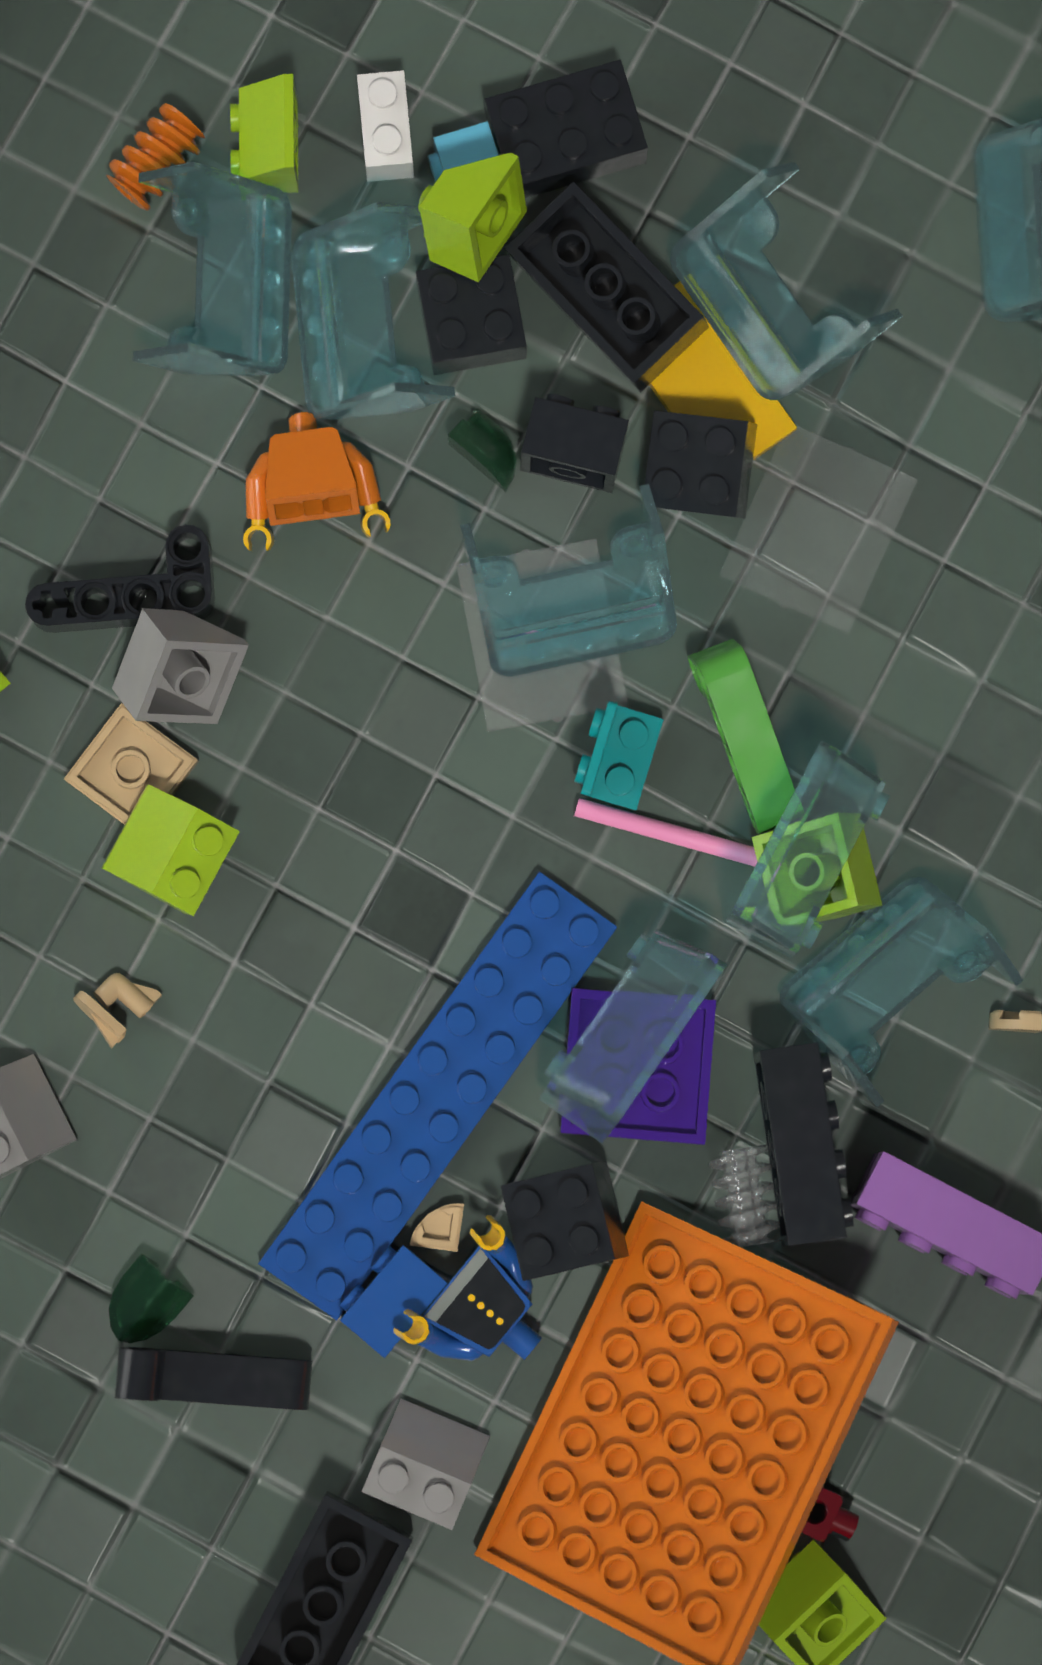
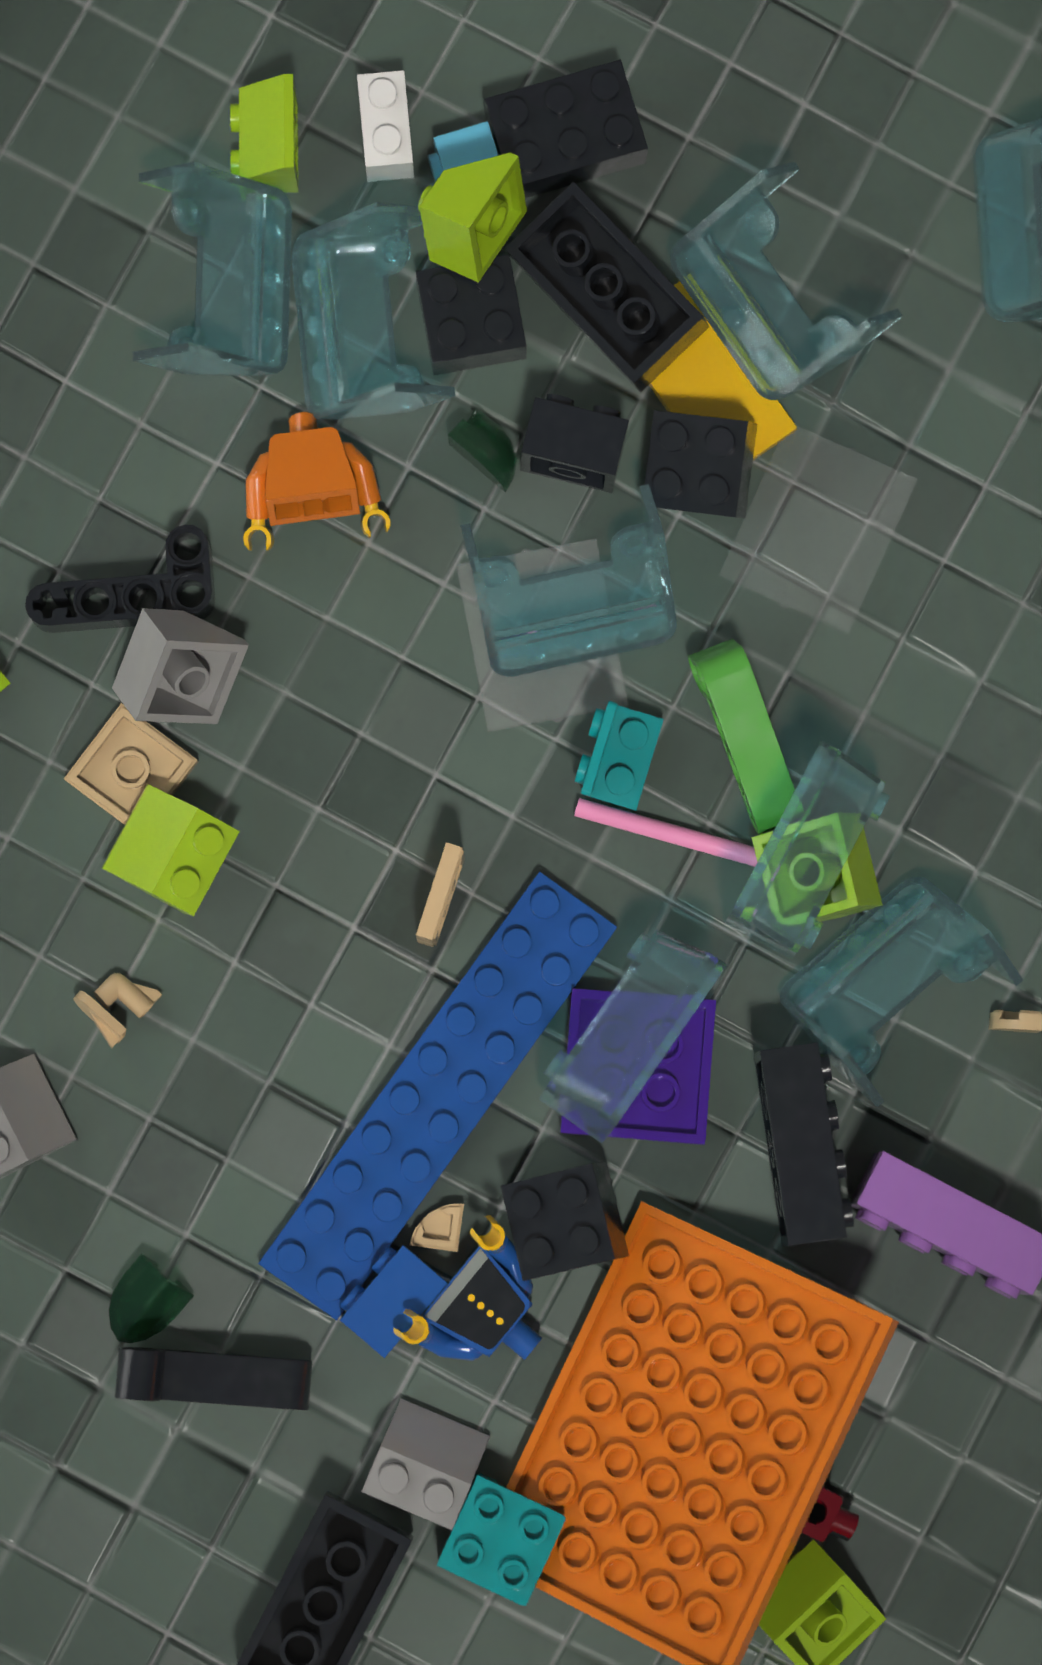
(156, 152): orange piece -> none
(440, 895): none -> tan tile
(501, 1540): none -> teal bracket
(745, 1196): clear piece -> none

